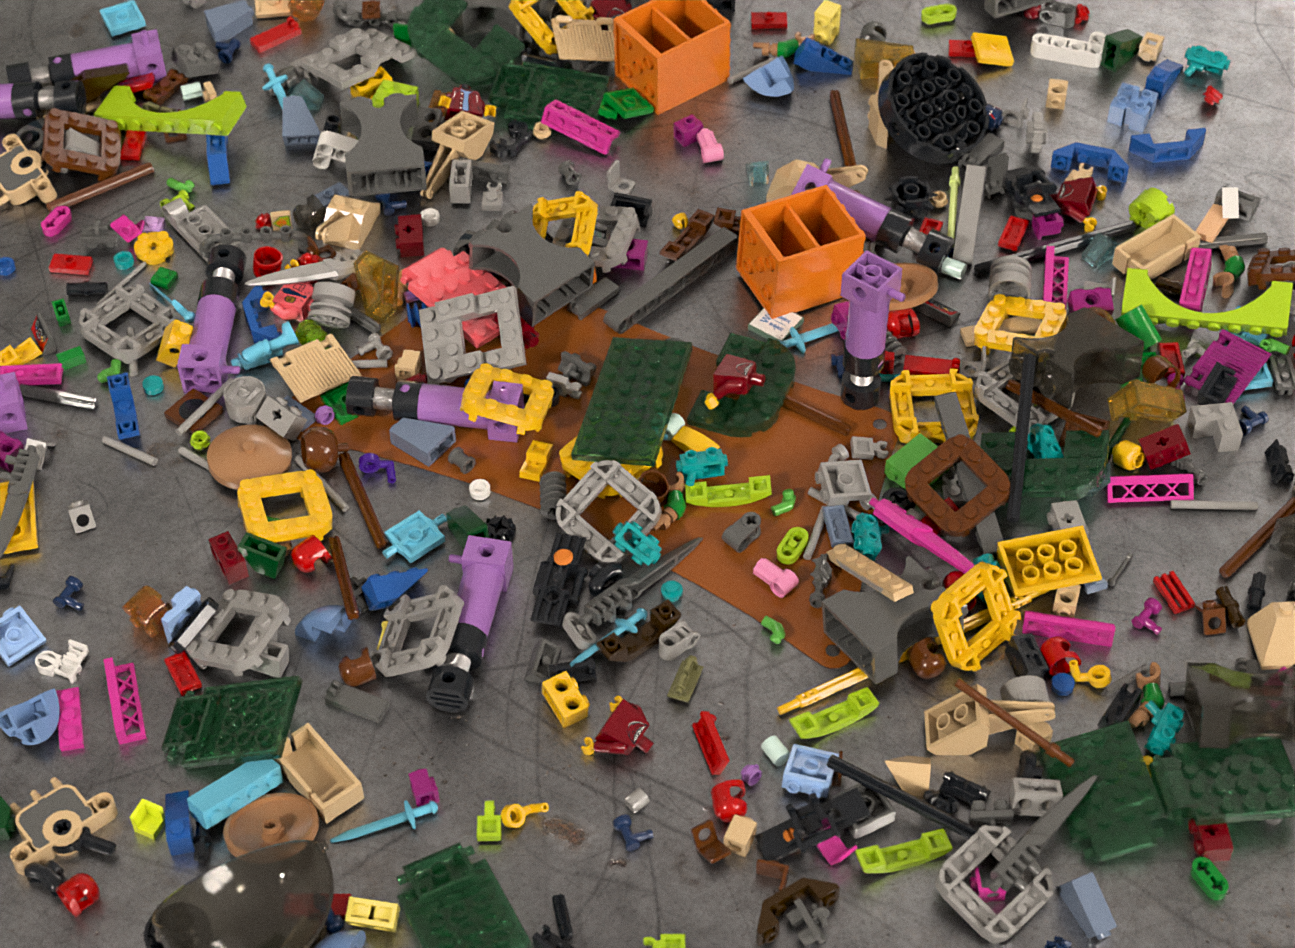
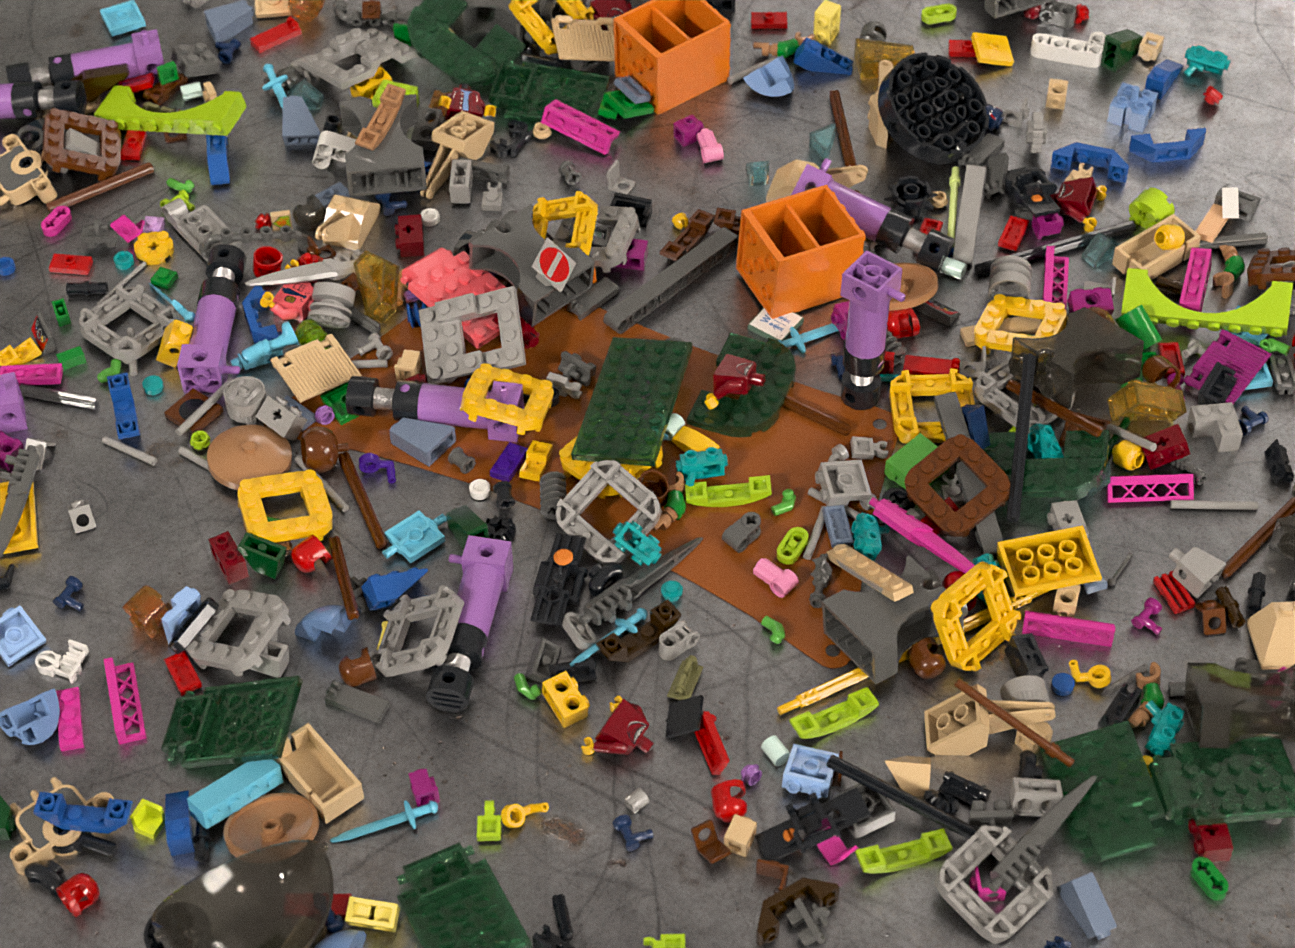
(56, 811): none -> blue slope
(167, 73): none -> green plate
(383, 118): none -> medium nougat slope
(504, 495): none -> black bush
(508, 462): none -> dark purple plate
(525, 689): none -> bright green arm
(553, 265): none -> piece
(632, 89): none -> sand blue plate
(684, 716): none -> black piece
(822, 141): none -> clear light blue slope
(977, 424): none -> dark blue panel
(1056, 650): red helmet -> none
(1131, 437): none -> light grey bar
(1169, 237): none -> yellow head
(1196, 569): none -> light grey torso

